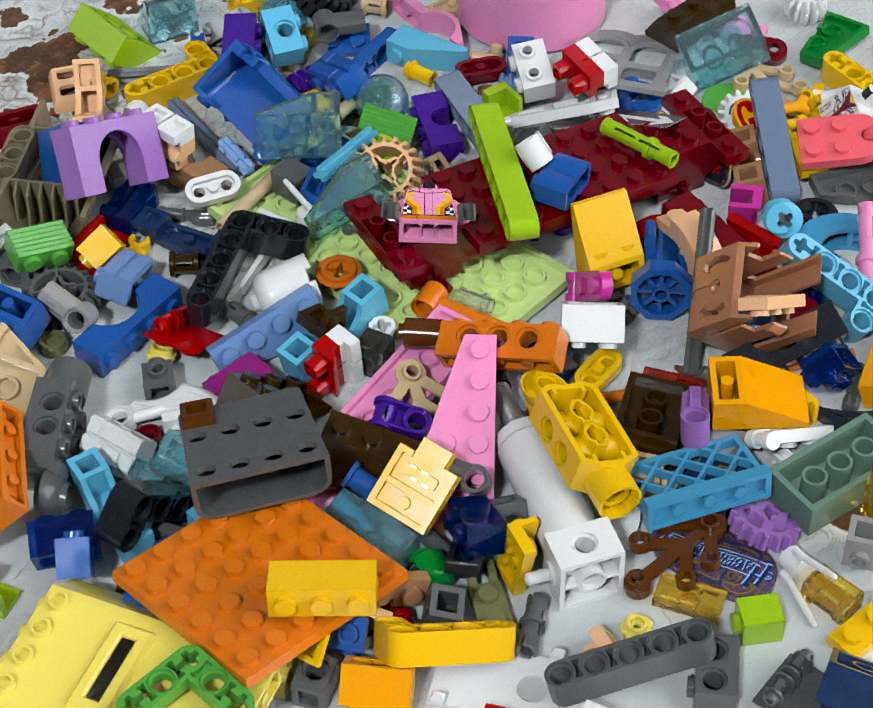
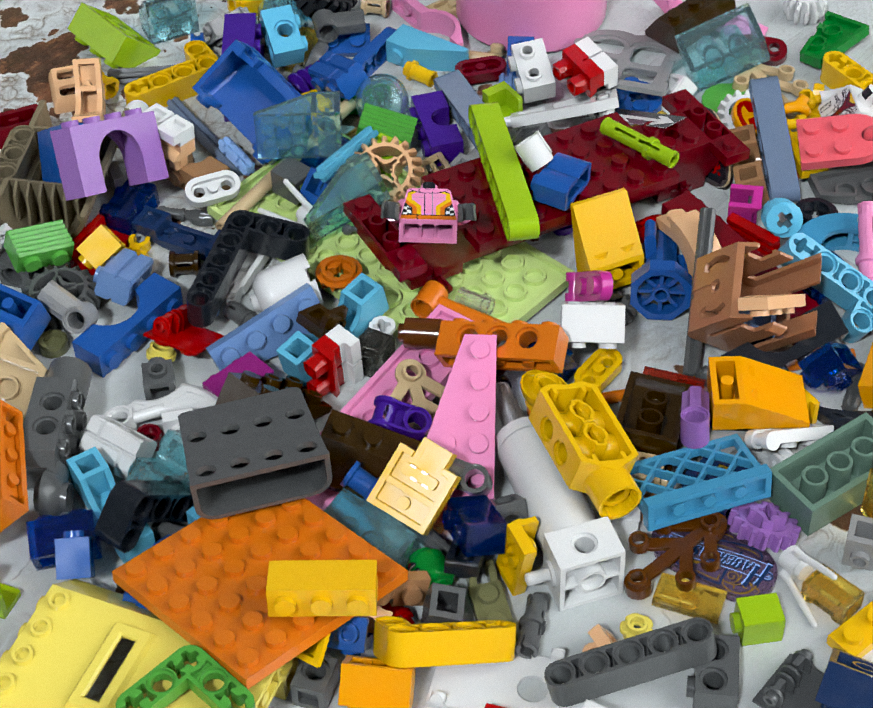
(197, 413): reddish brown tile -> none

